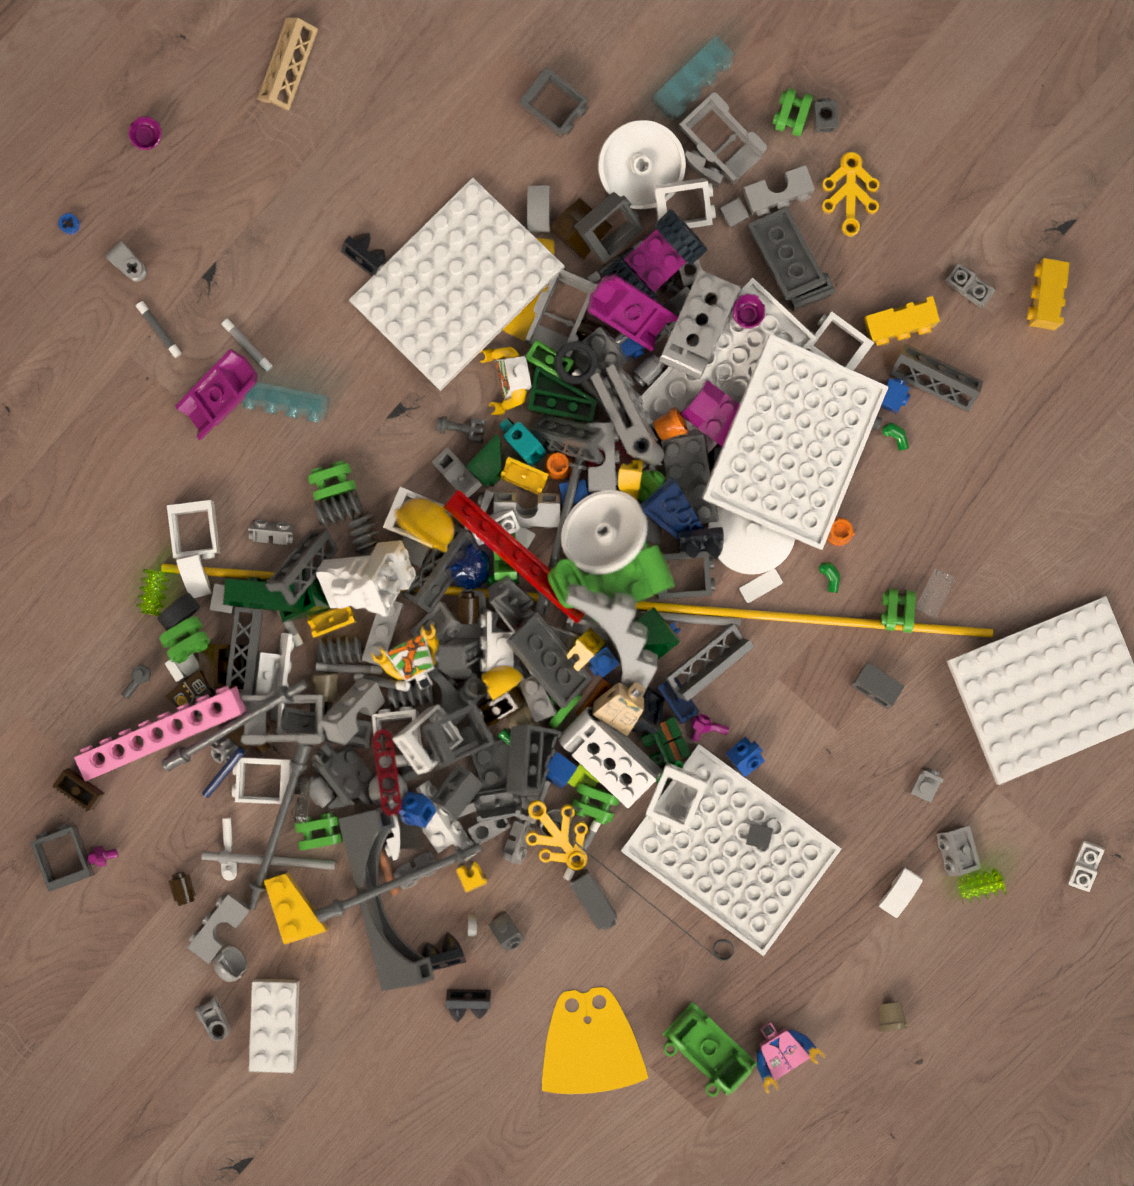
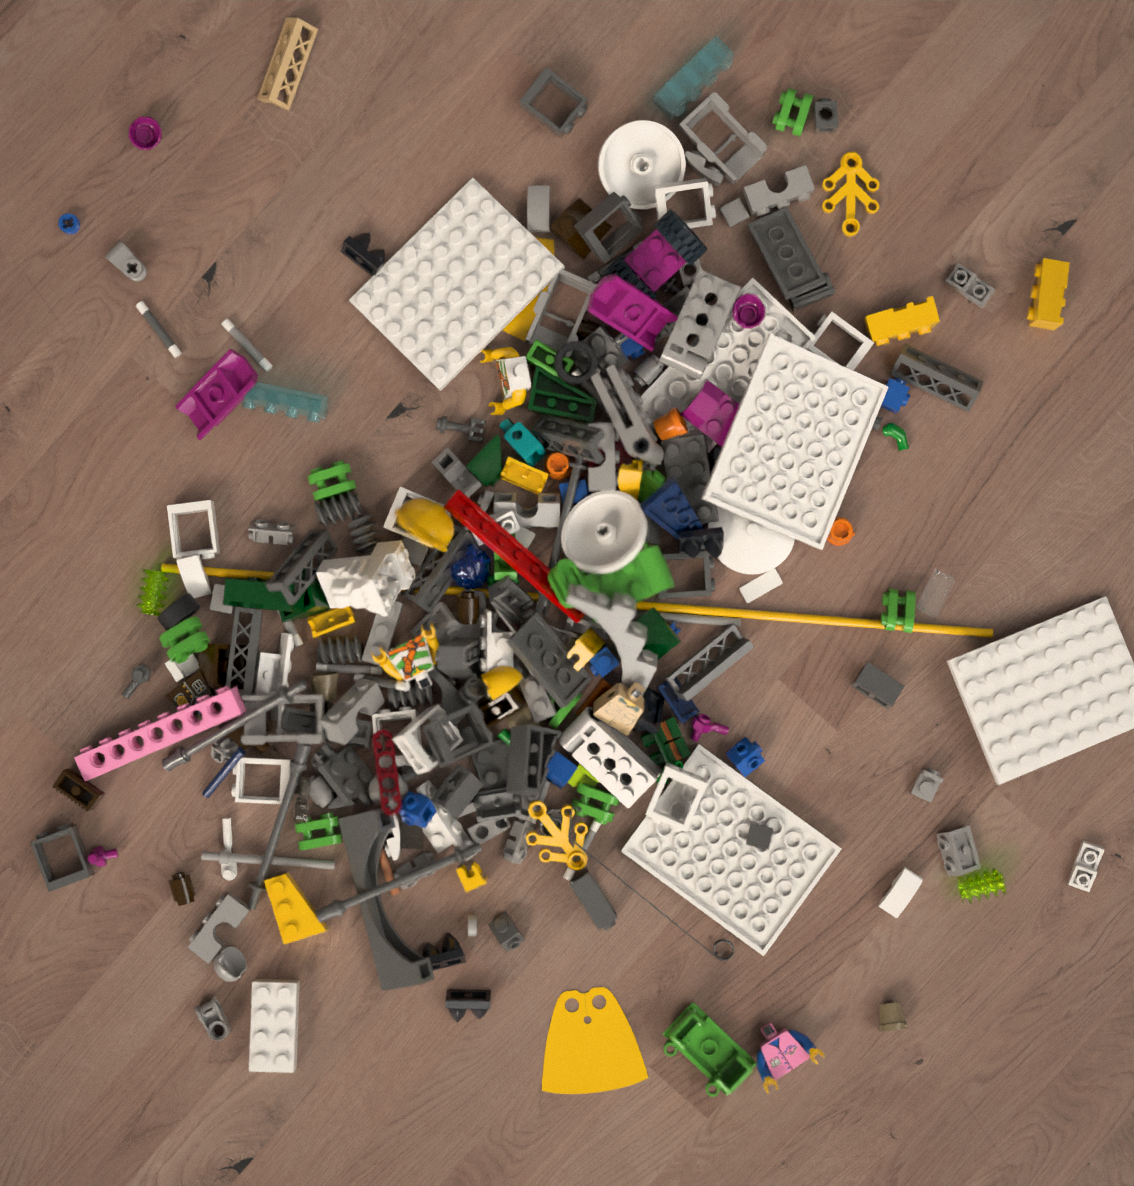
(832, 574): green arm -> none

